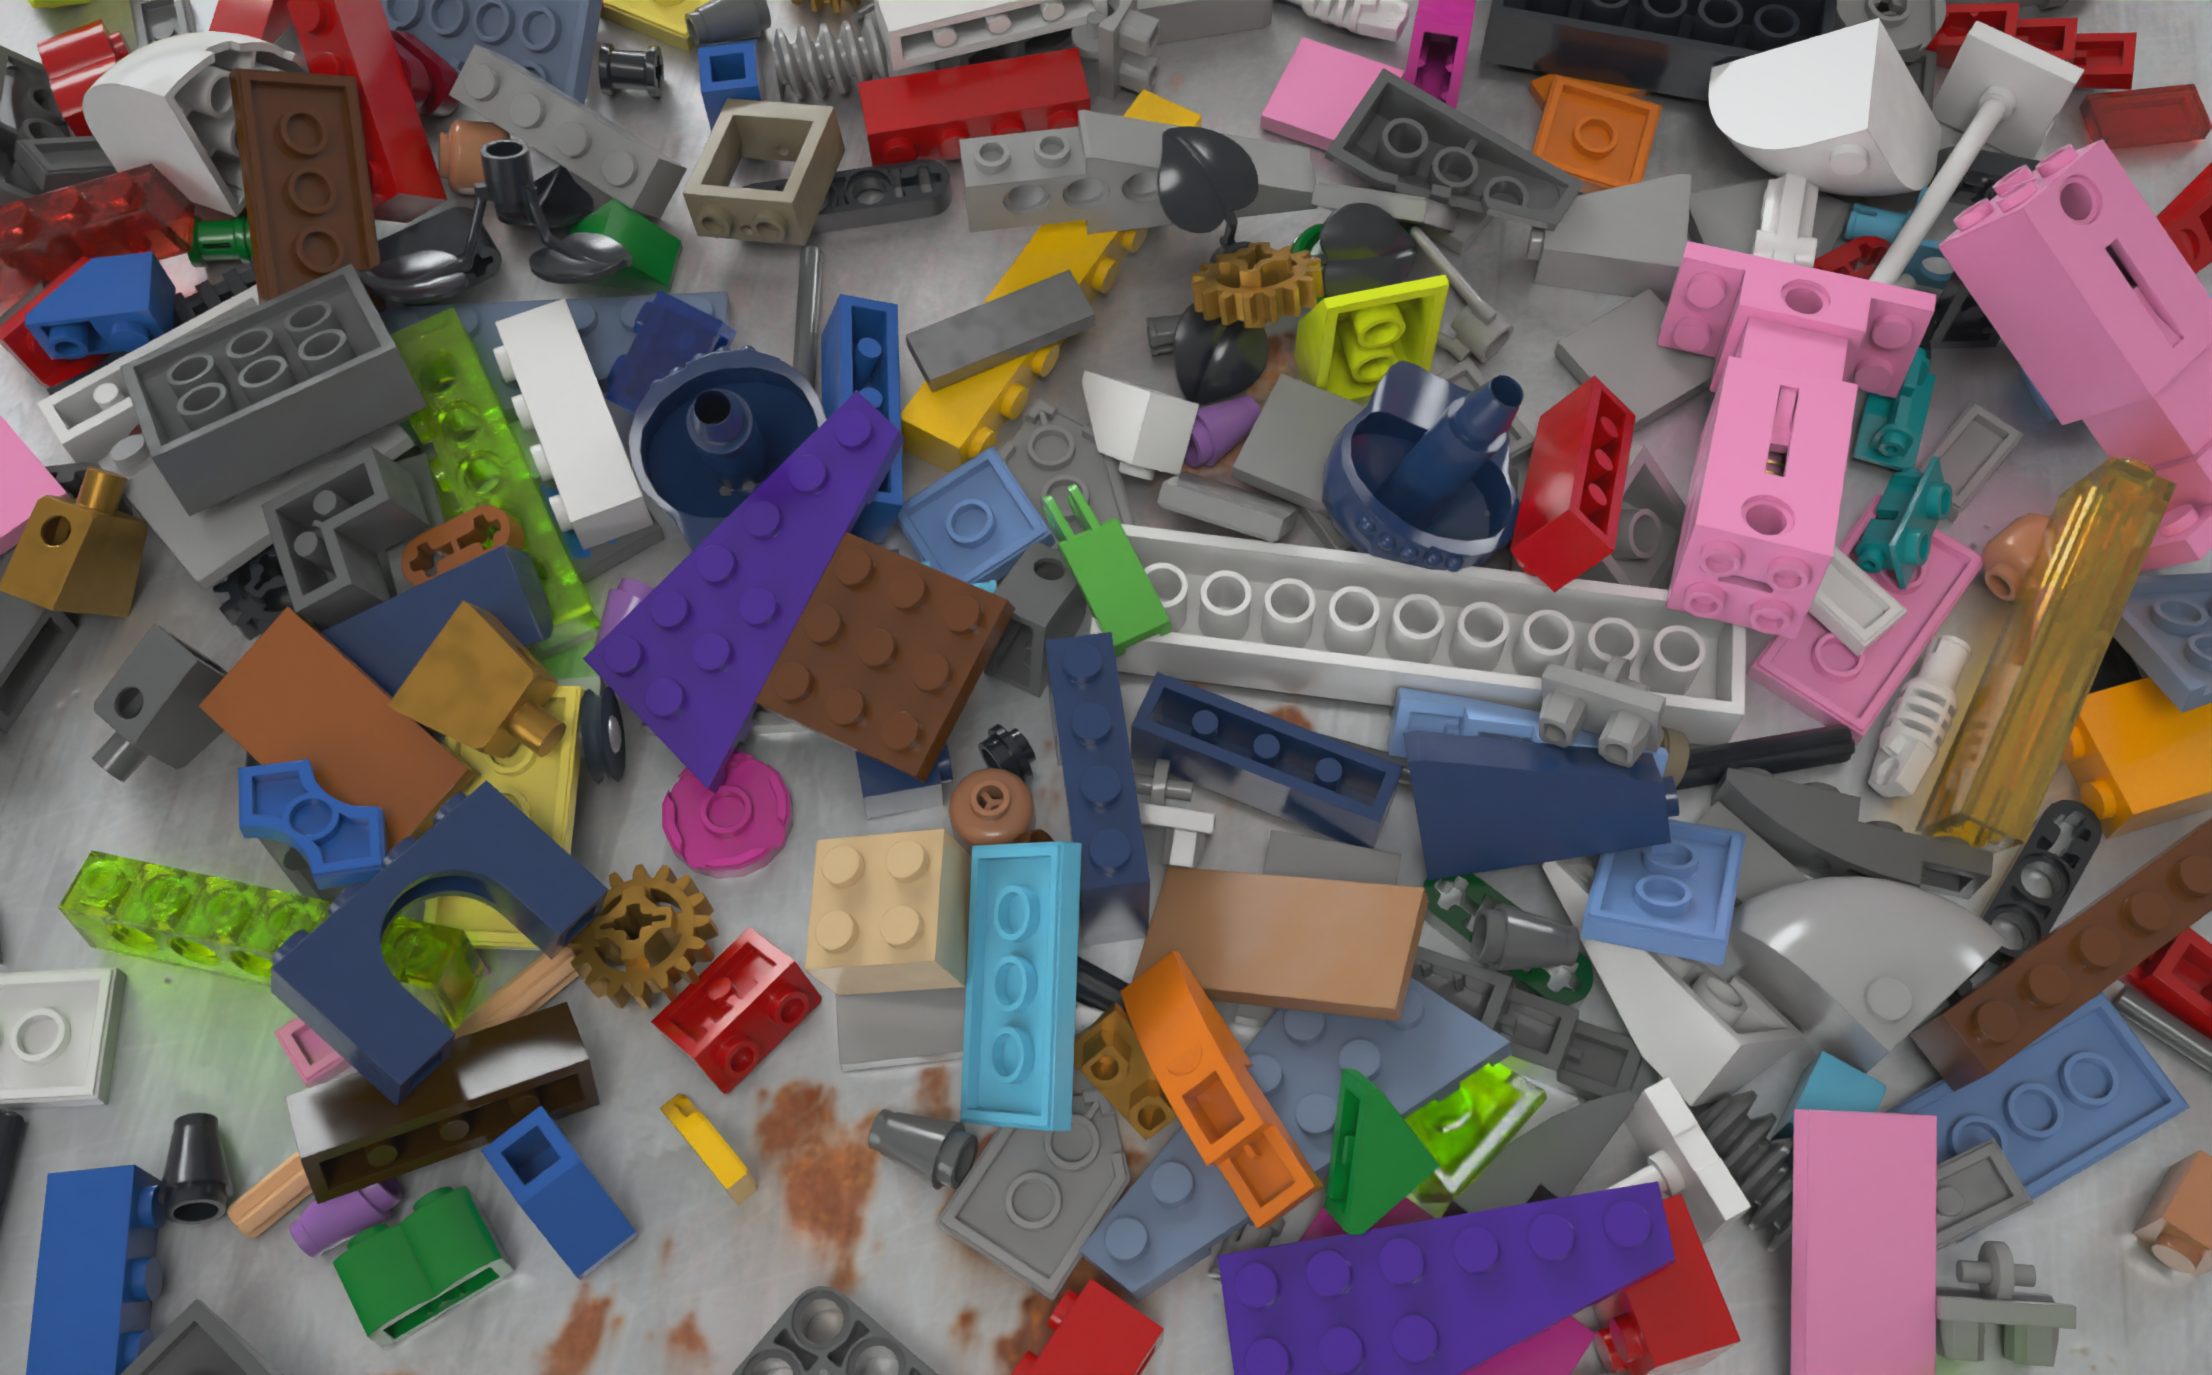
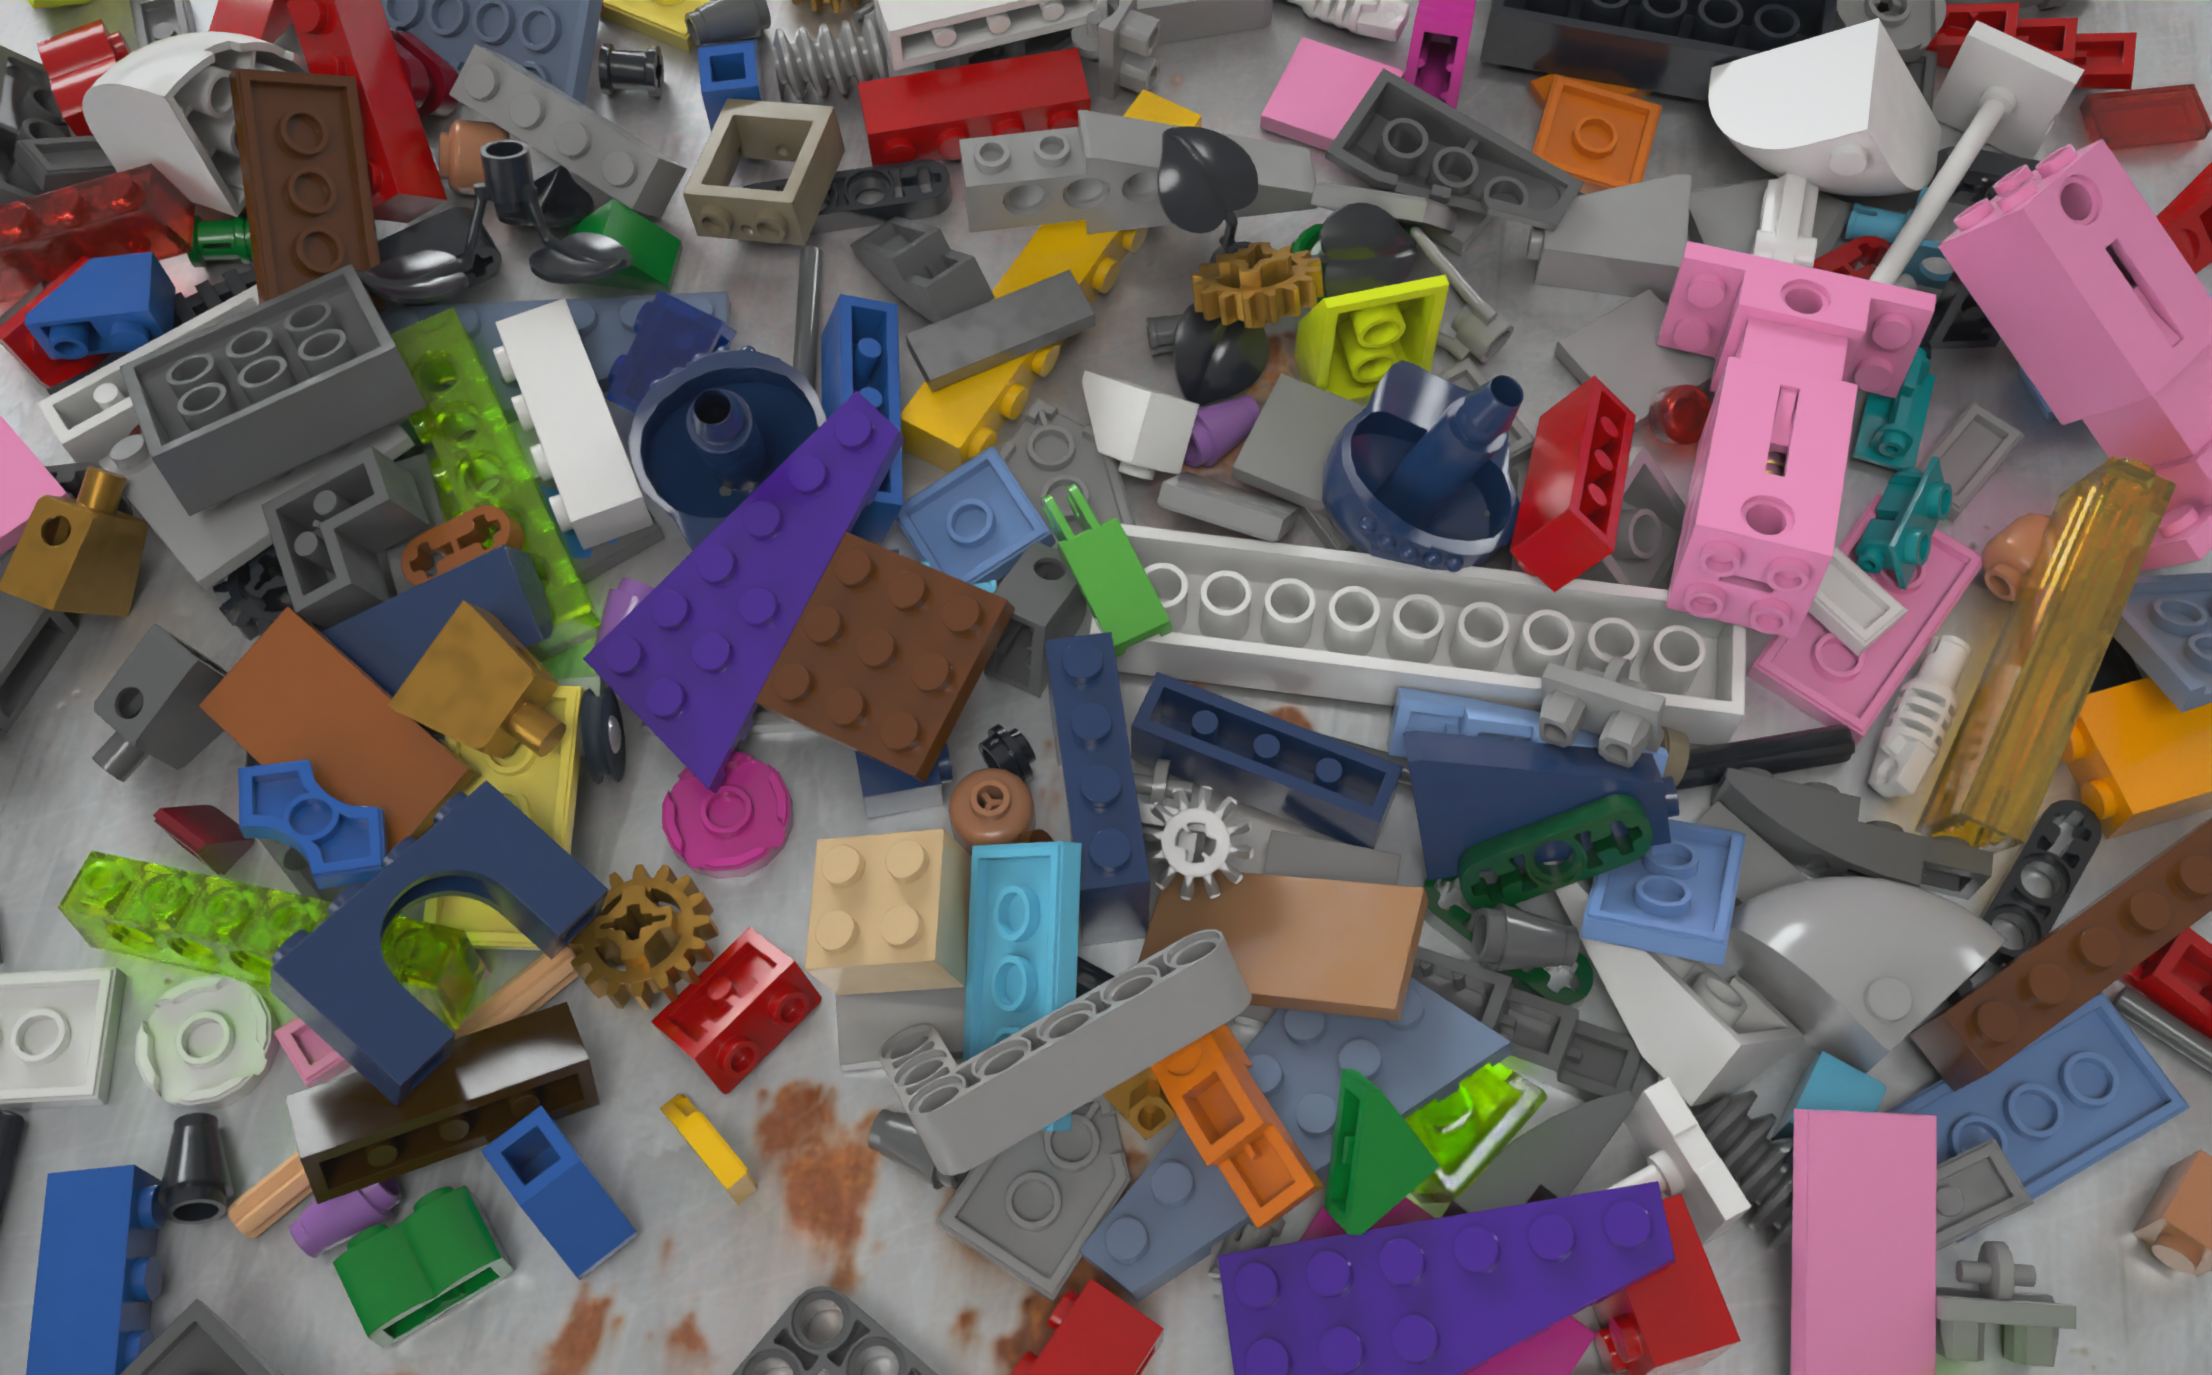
(205, 834): none -> dark red slope
(207, 1043): none -> white tile
(923, 269): none -> dark grey slope
(1065, 1057): none -> light grey beam
(1214, 829): none -> light grey gear
(1566, 826): none -> dark green beam
(1679, 414): none -> clear red tile

